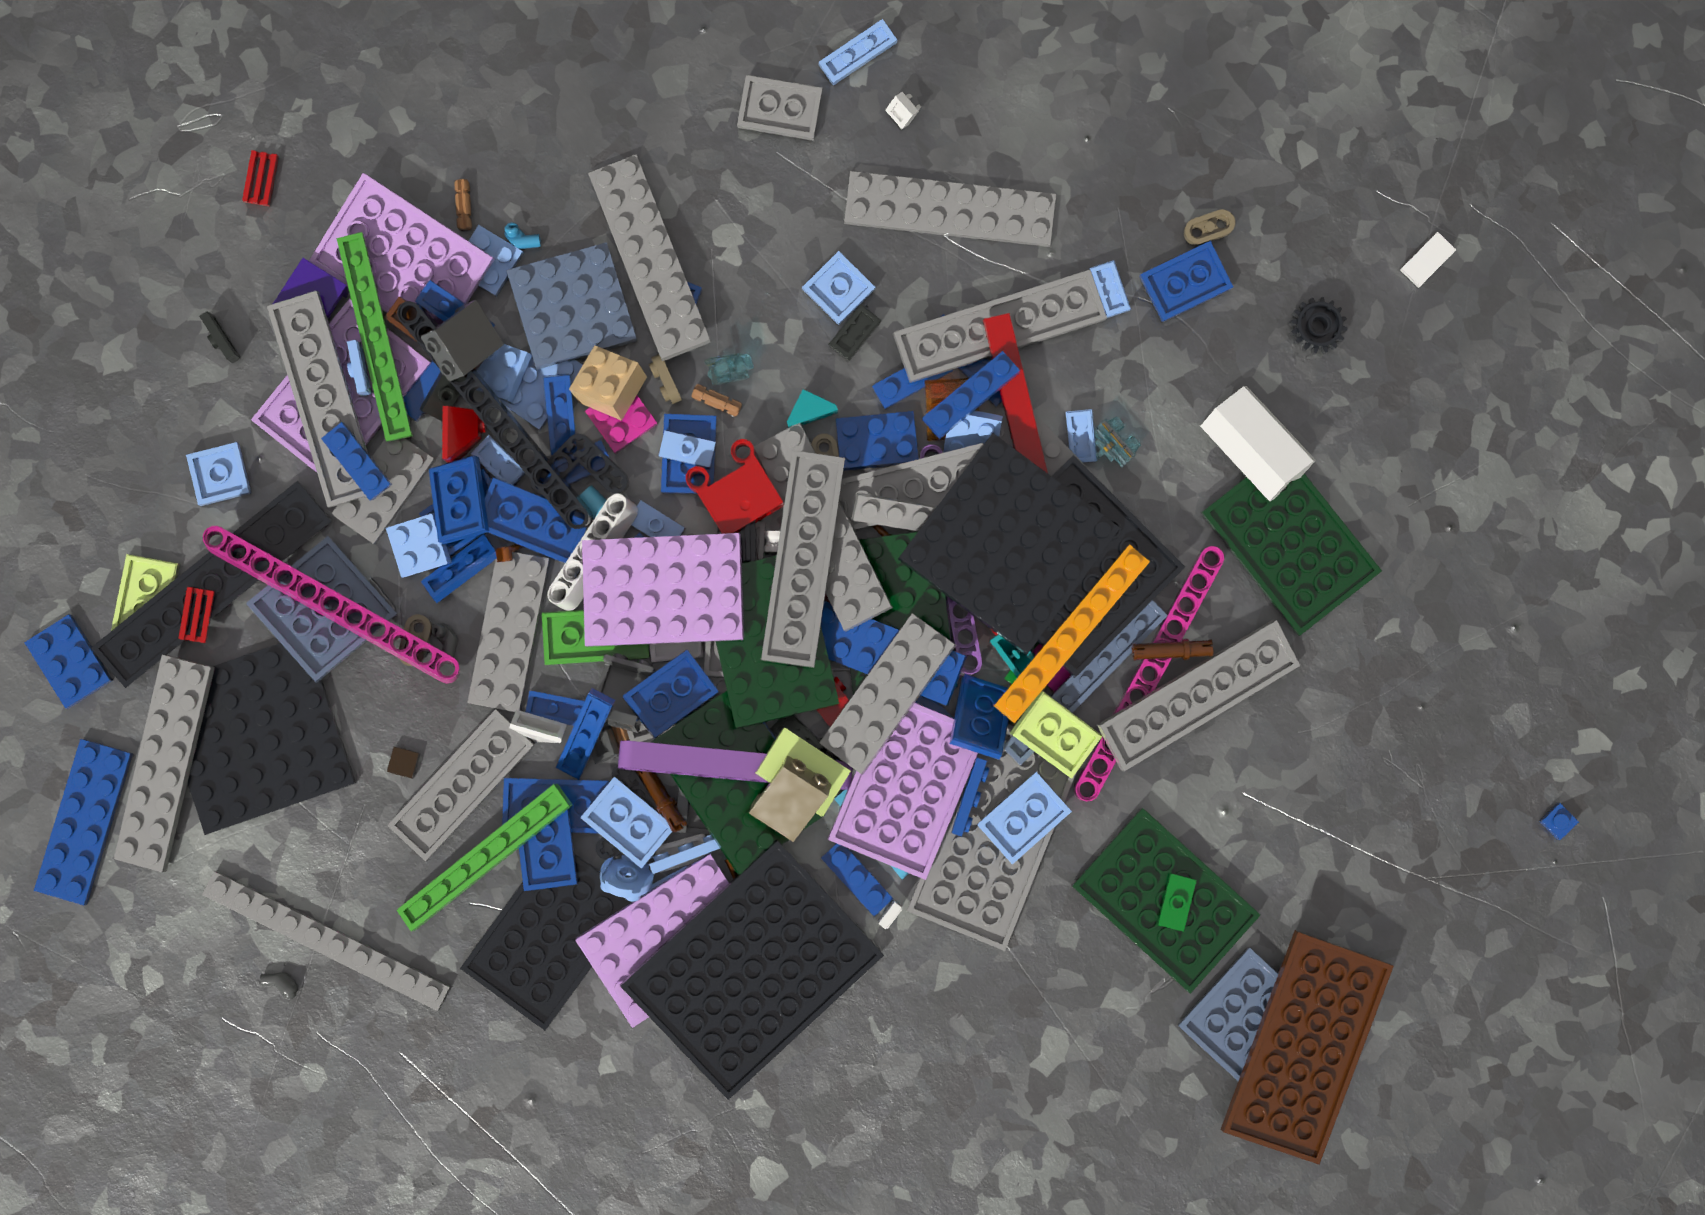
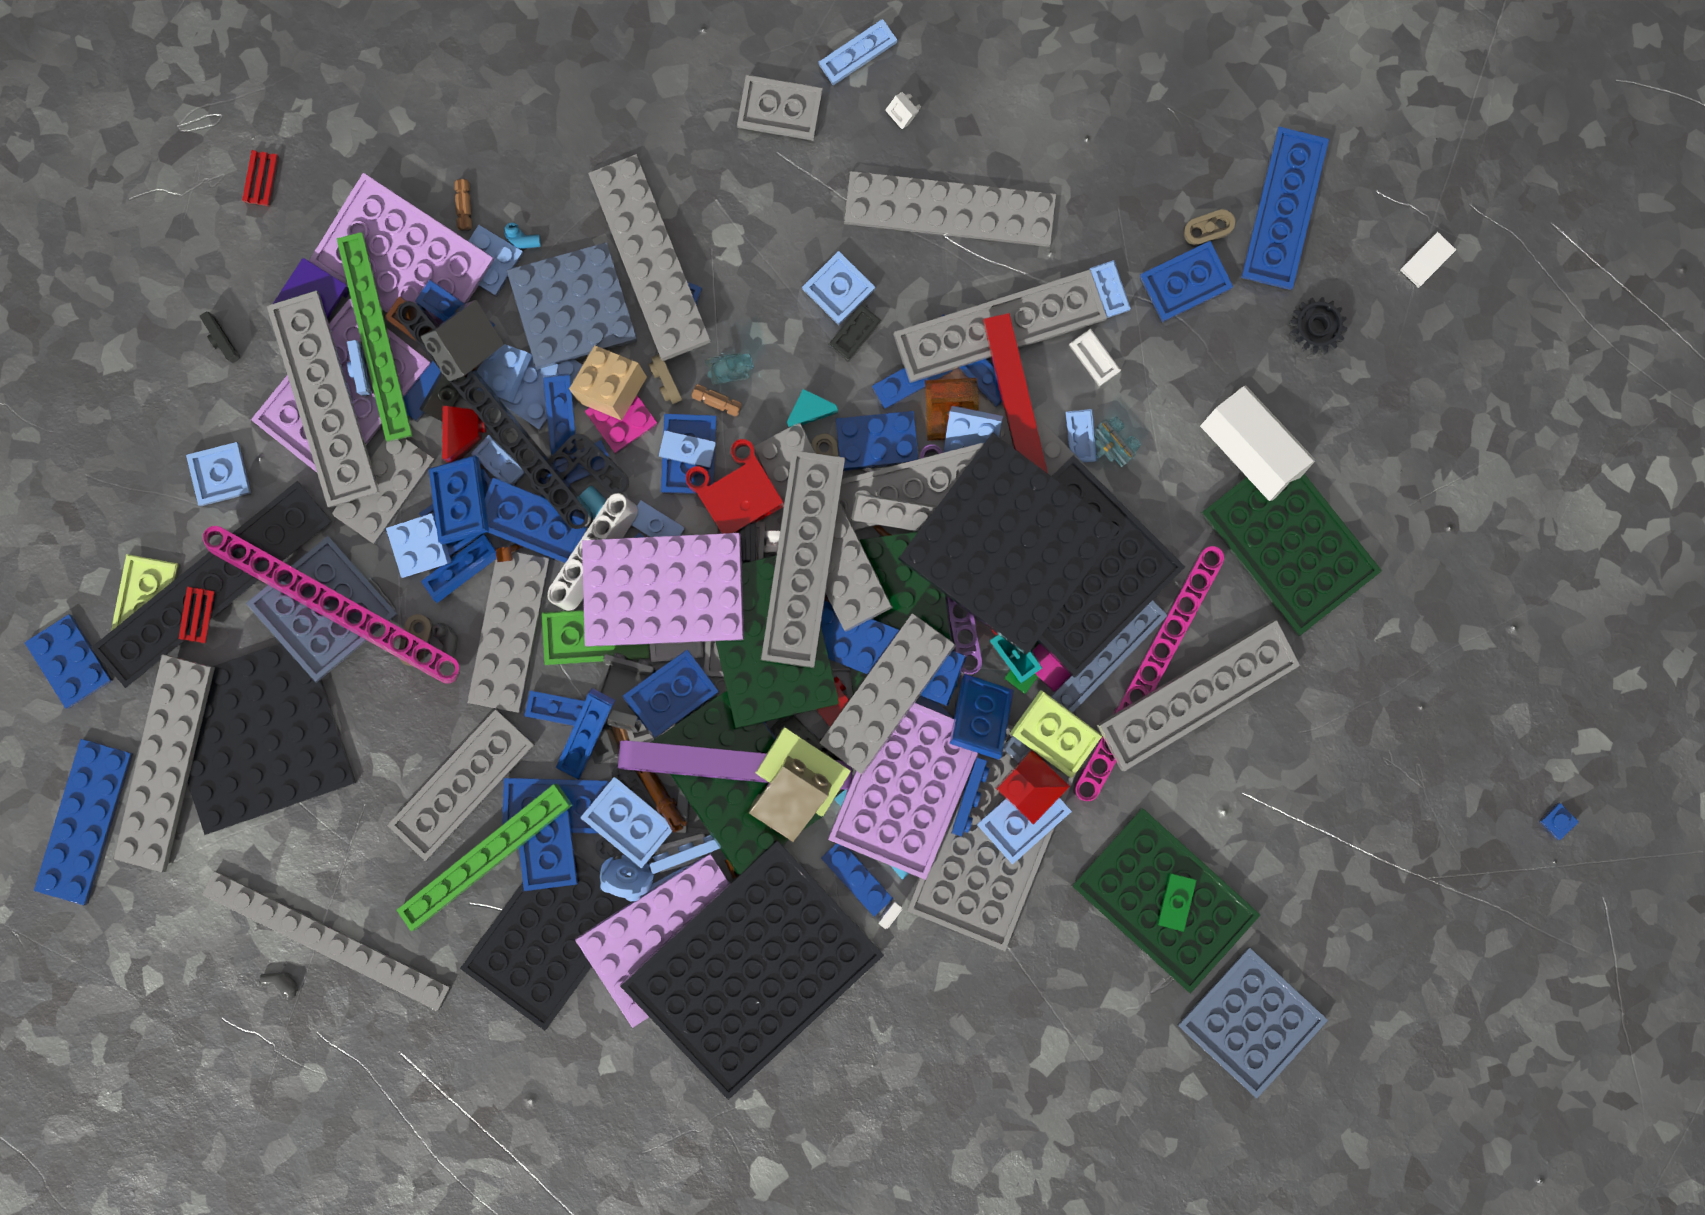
(356, 461): blue plate -> none
(403, 762): dark brown tile -> none
(537, 727): white slope -> none
(971, 395): blue plate -> none
(1032, 787): none -> red slope
(1071, 633): light orange plate -> none
(1095, 357): none -> white tile
(1172, 649): reddish brown pin -> none
(1285, 208): none -> blue plate
(1306, 1047): reddish brown plate -> none

